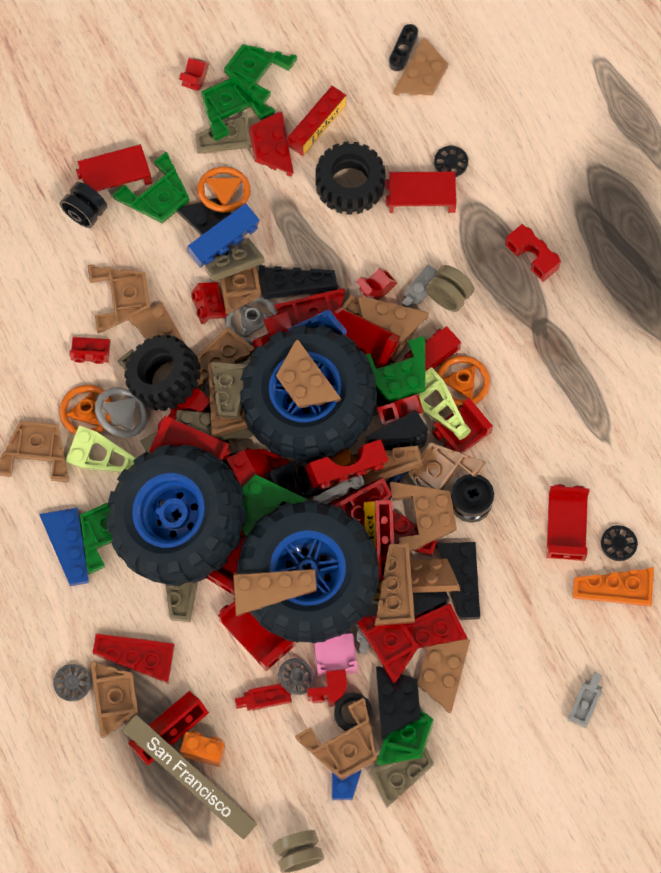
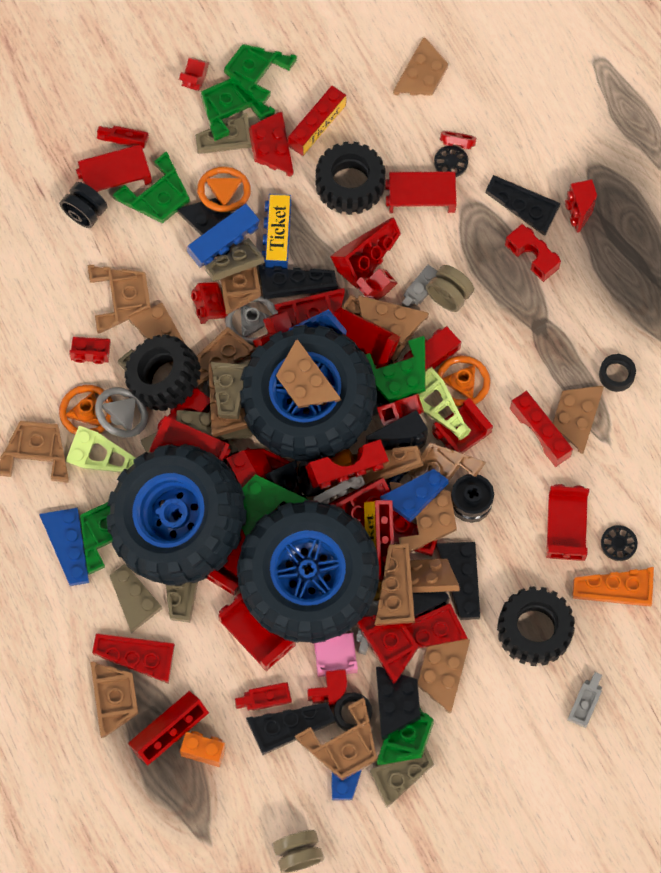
(72, 682): flat silver wheel -> none
(122, 135): none -> red hinge
(134, 598): none -> dark tan wing
(189, 777): dark tan tile -> none
(265, 589): medium nougat wing -> none
(277, 231): none -> yellow brick
(280, 728): none -> black wing
(296, 676): flat silver wheel -> none
(366, 252): none -> red wedge
(404, 54): black beam -> none
(416, 494): none -> blue wing
(450, 138): none -> plate
(527, 205): none -> black wing
(542, 602): none -> black tyre
(552, 441): none -> red arch
(576, 414): none -> medium nougat wing
(581, 202): none -> red slope
(613, 385): none -> black tyre

